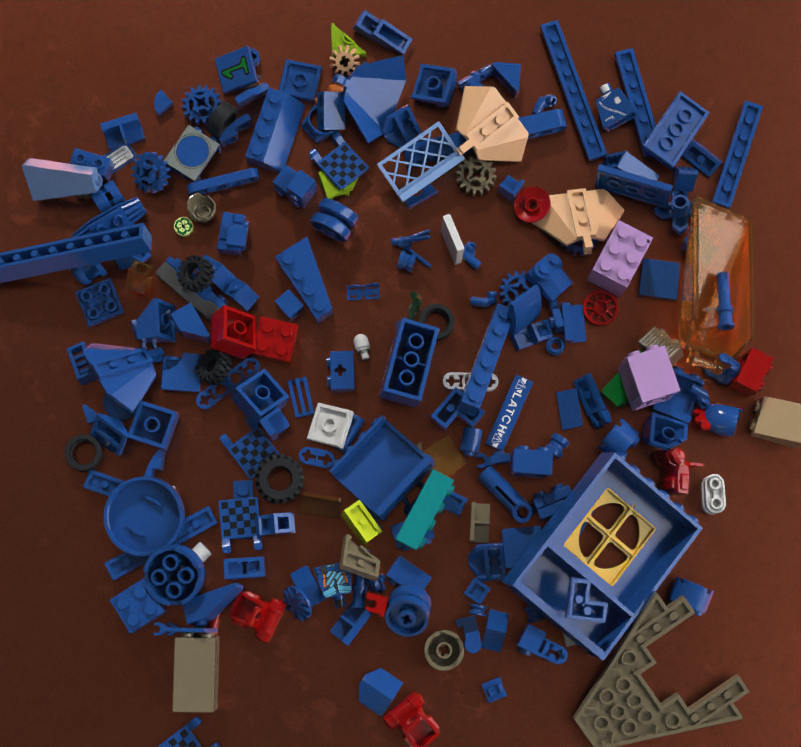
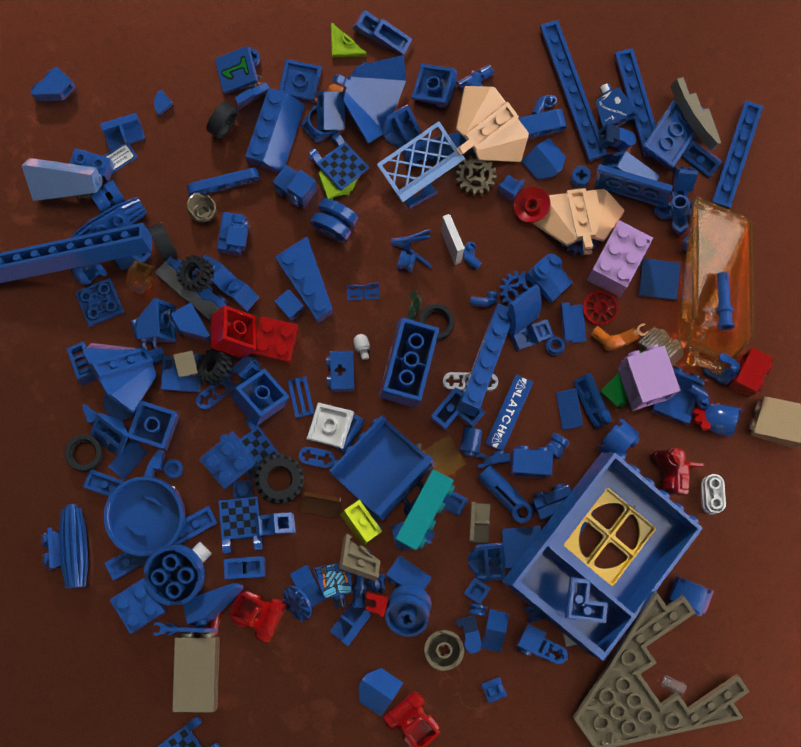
(53, 87): none -> blue slope
(68, 547): none -> blue plate
(128, 460): none -> blue sticker
(152, 173): blue gear -> none
(162, 241): none -> black tyre
(173, 469): none -> blue tile
(183, 226): tile -> none
(185, 364): none -> dark tan panel
(192, 153): panel -> none
(202, 97): blue gear -> none
(228, 460): none -> blue brick
(230, 134): blue slope -> none
(246, 368): none -> blue slope
(274, 423): blue panel -> none
(339, 57): light nougat gear -> none
(508, 75): blue slope -> none
(544, 160): none -> blue slope
(556, 318): blue plate -> none
(580, 181): none -> blue wheel
(616, 137): none -> leg
(619, 340): none -> orange arm
(664, 431): blue slope -> none
(673, 684): none -> clear pin
(698, 119): none -> dark tan slope

